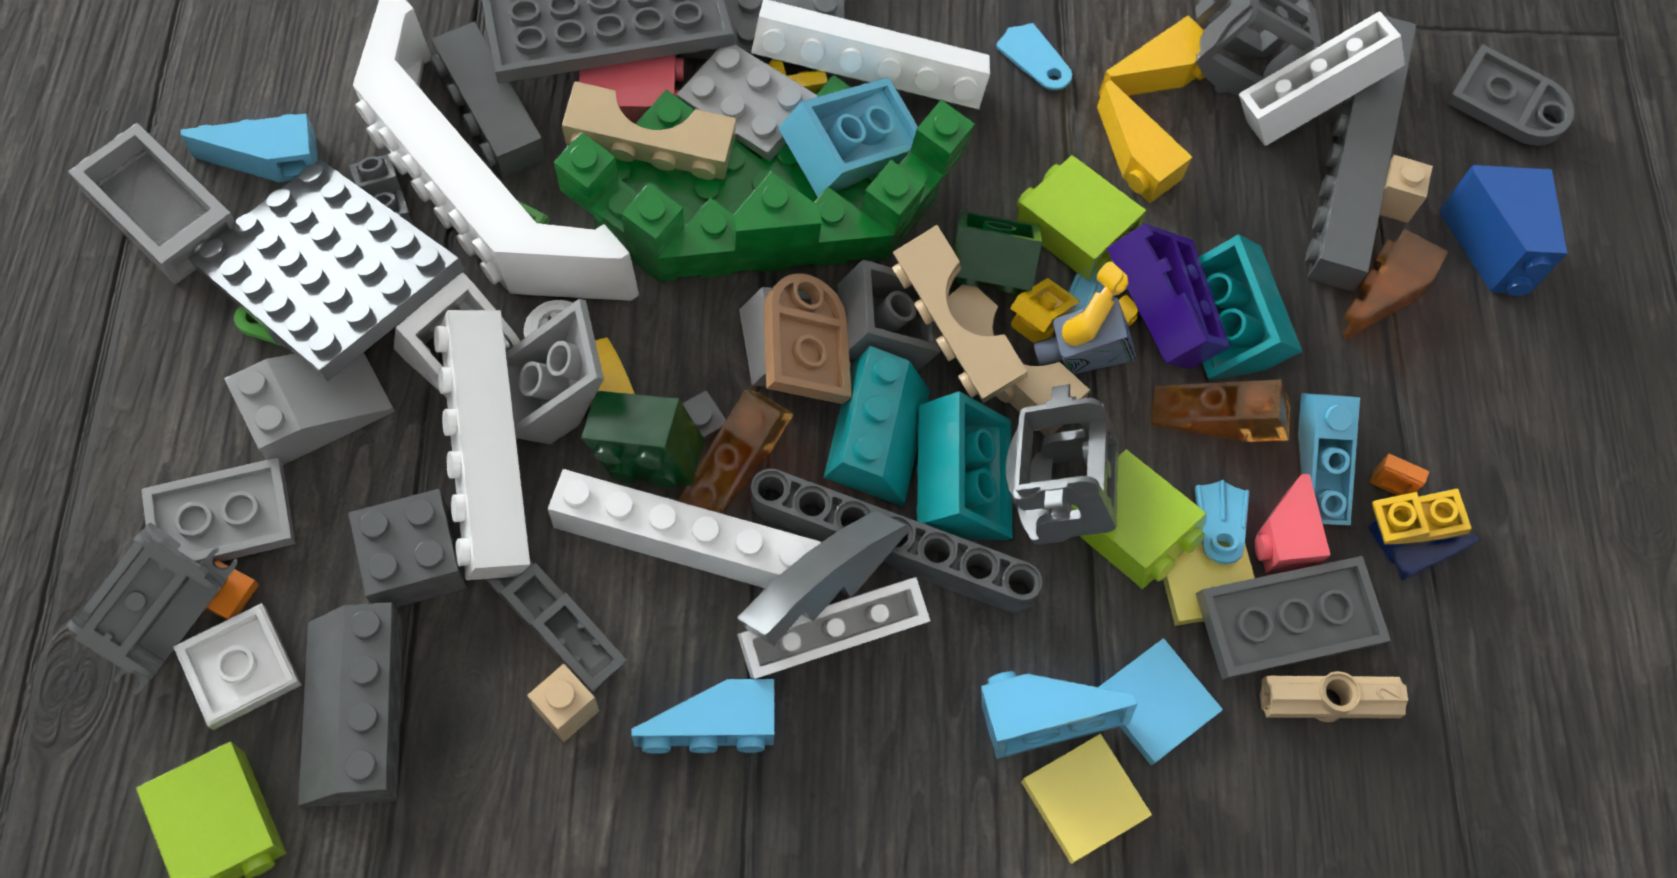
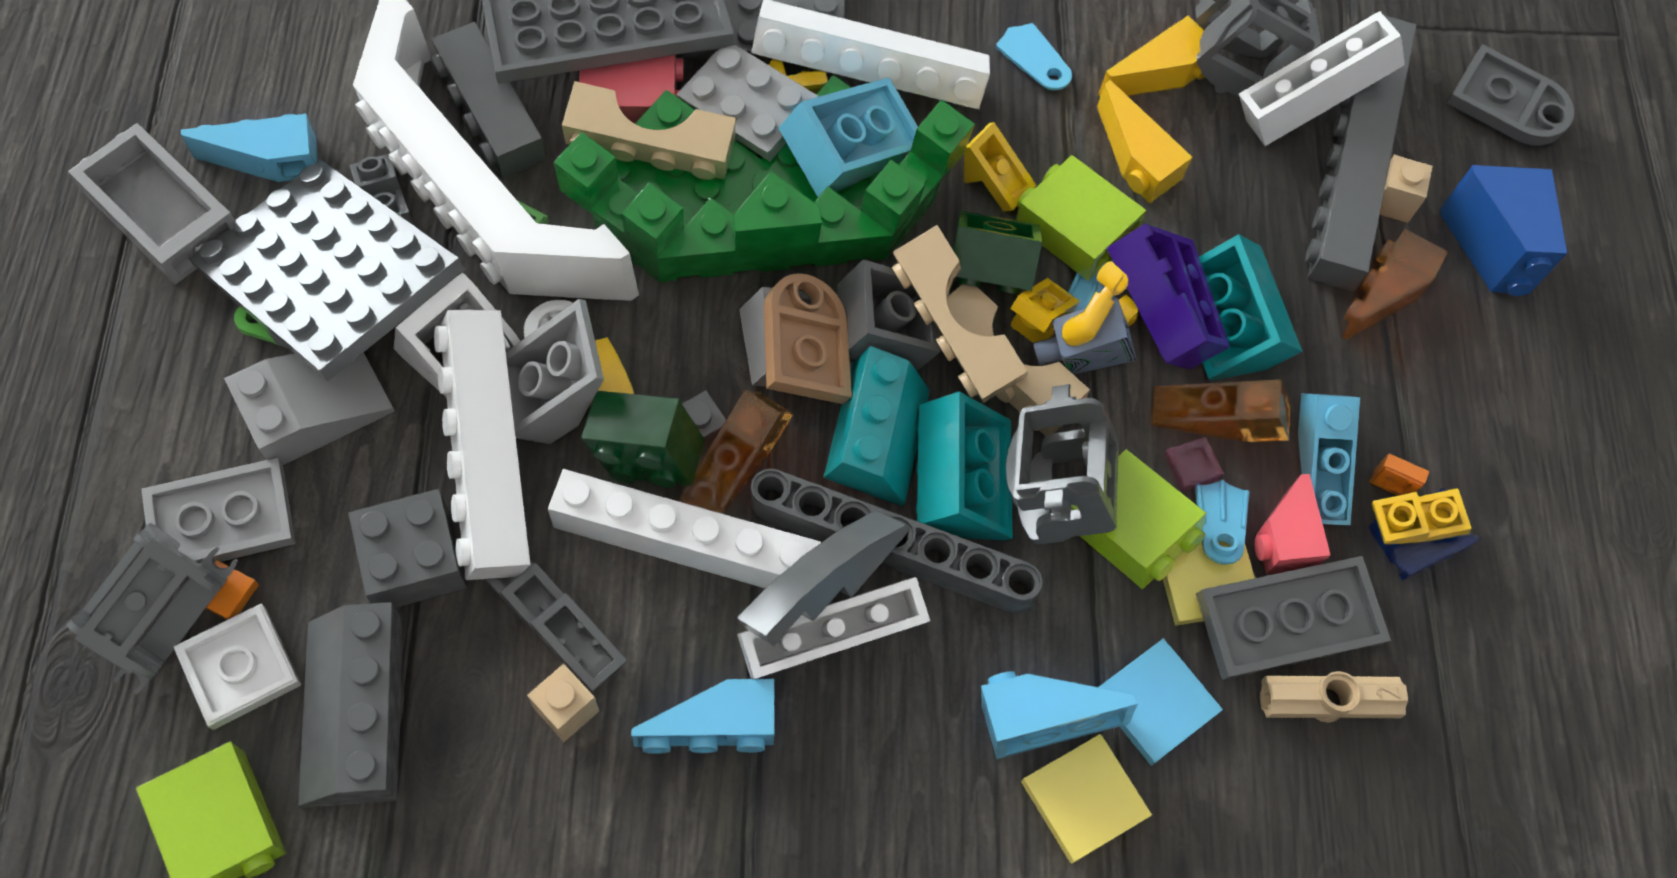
(996, 164): none -> yellow slope
(1193, 464): none -> clear pink tile

